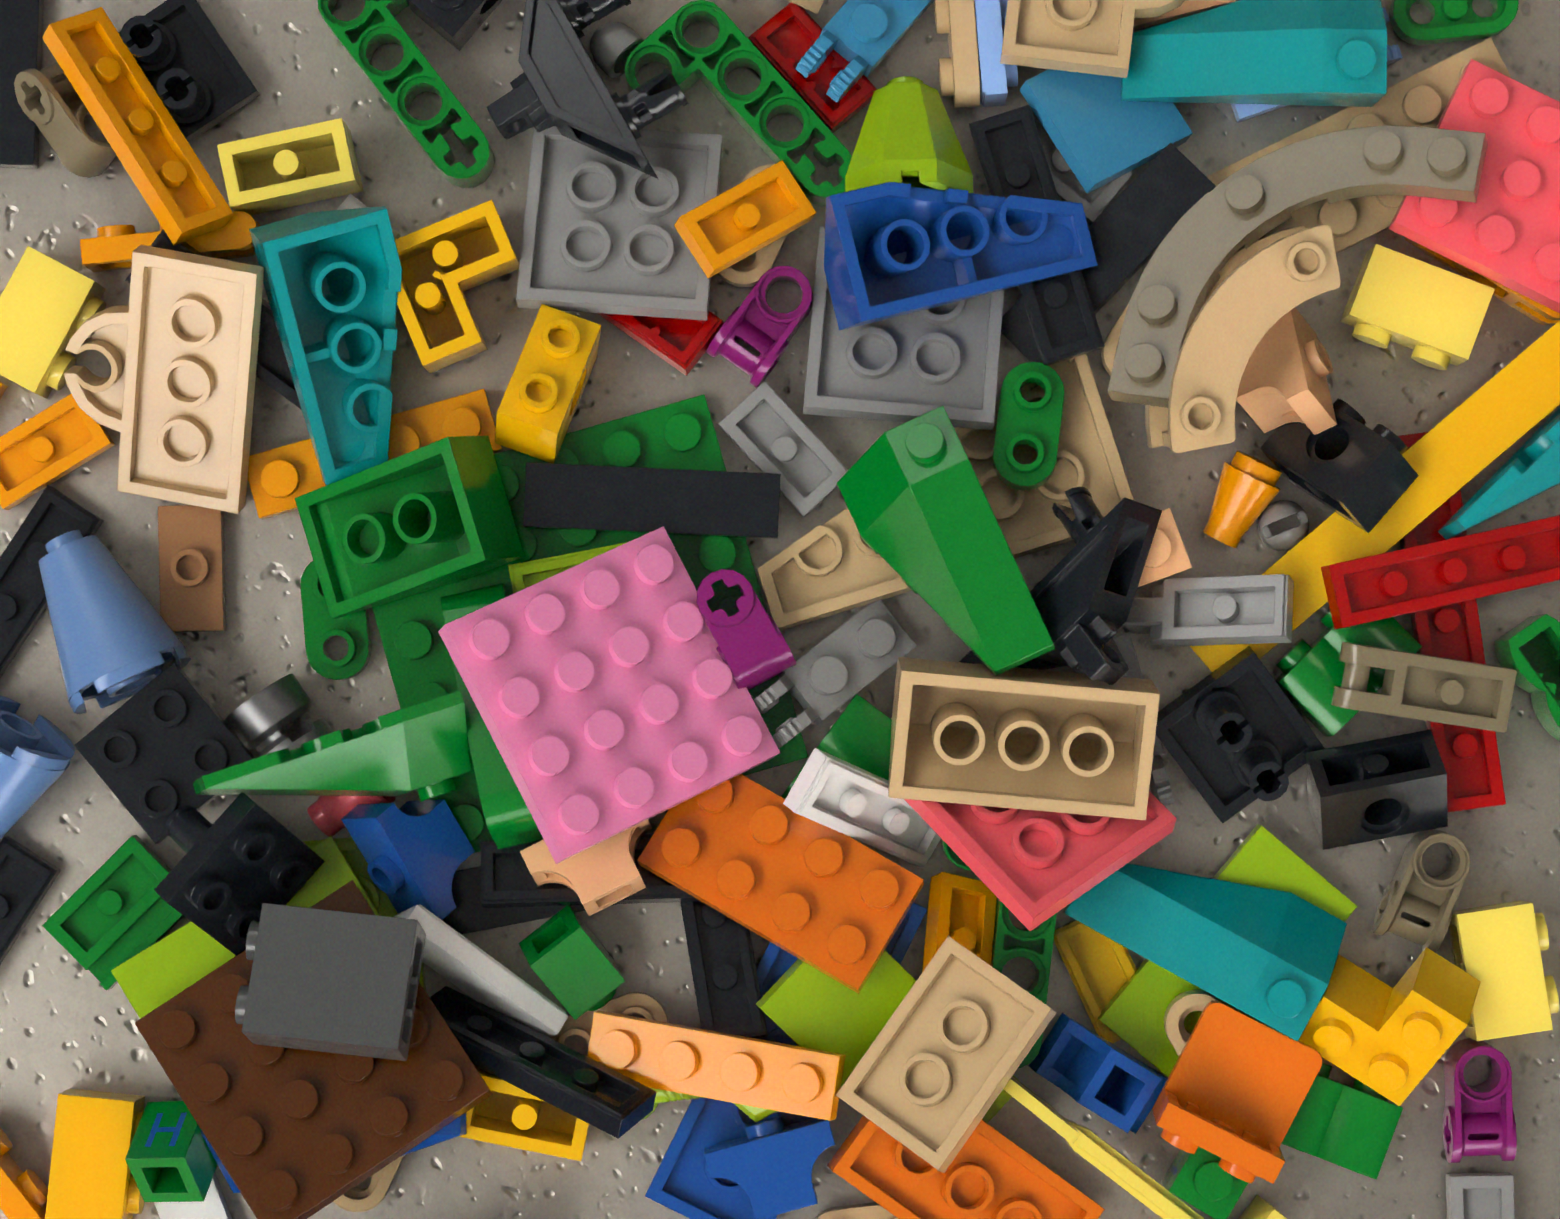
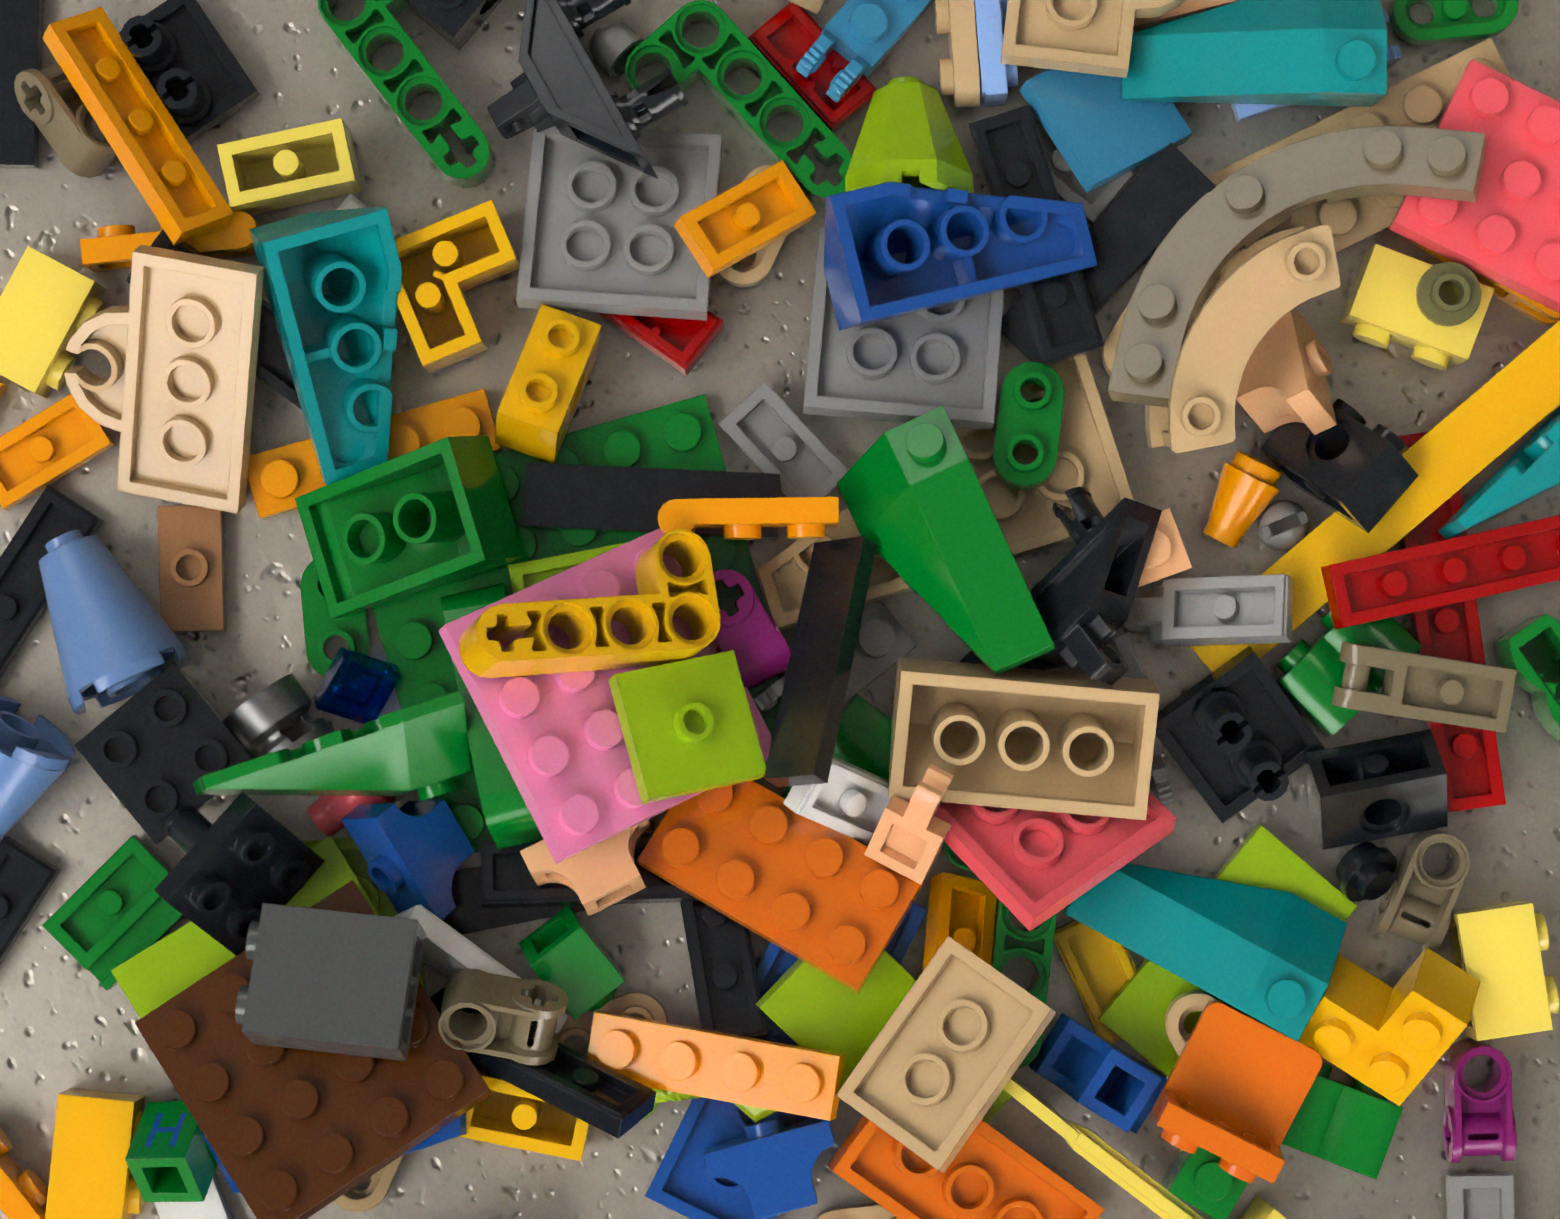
(356, 686): none -> clear blue tile
(504, 1016): none -> dark tan piece
(589, 621): none -> yellow beam
(687, 726): none -> lime plate
(746, 516): none -> light orange plate
(762, 327): magenta piece -> none
(820, 662): none -> black tile
(909, 832): none -> light nougat plate
(1366, 872): none -> black plate
(1430, 302): none -> olive plate

